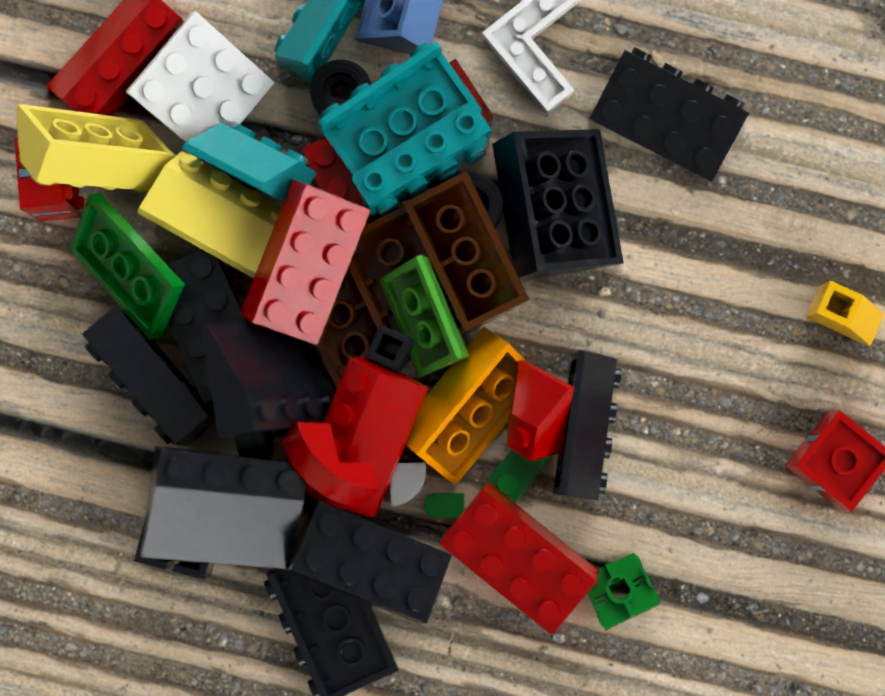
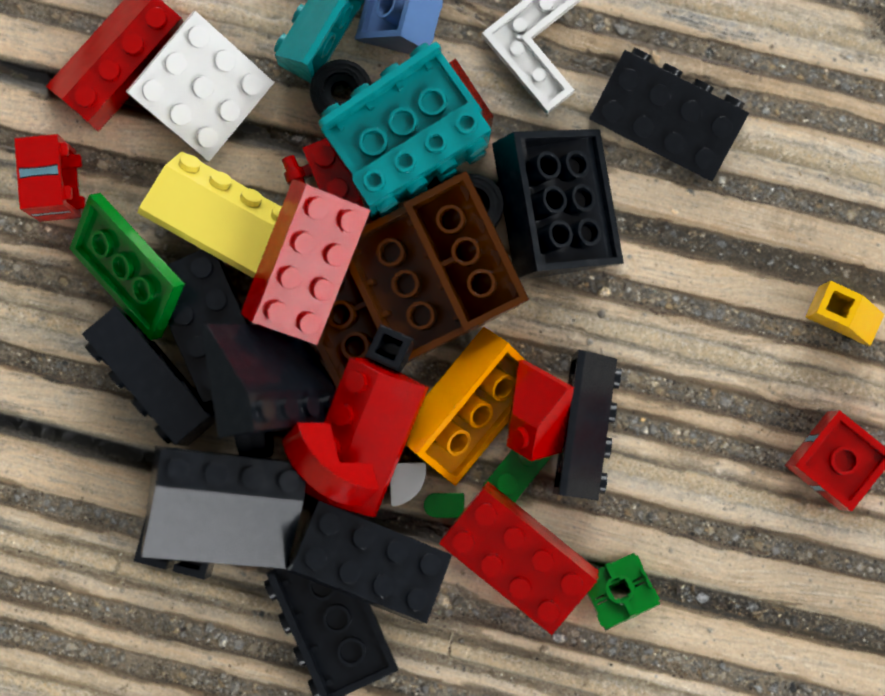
(89, 149): light yellow slope -> none
(250, 160): teal slope -> none
(424, 315): bright green slope -> none

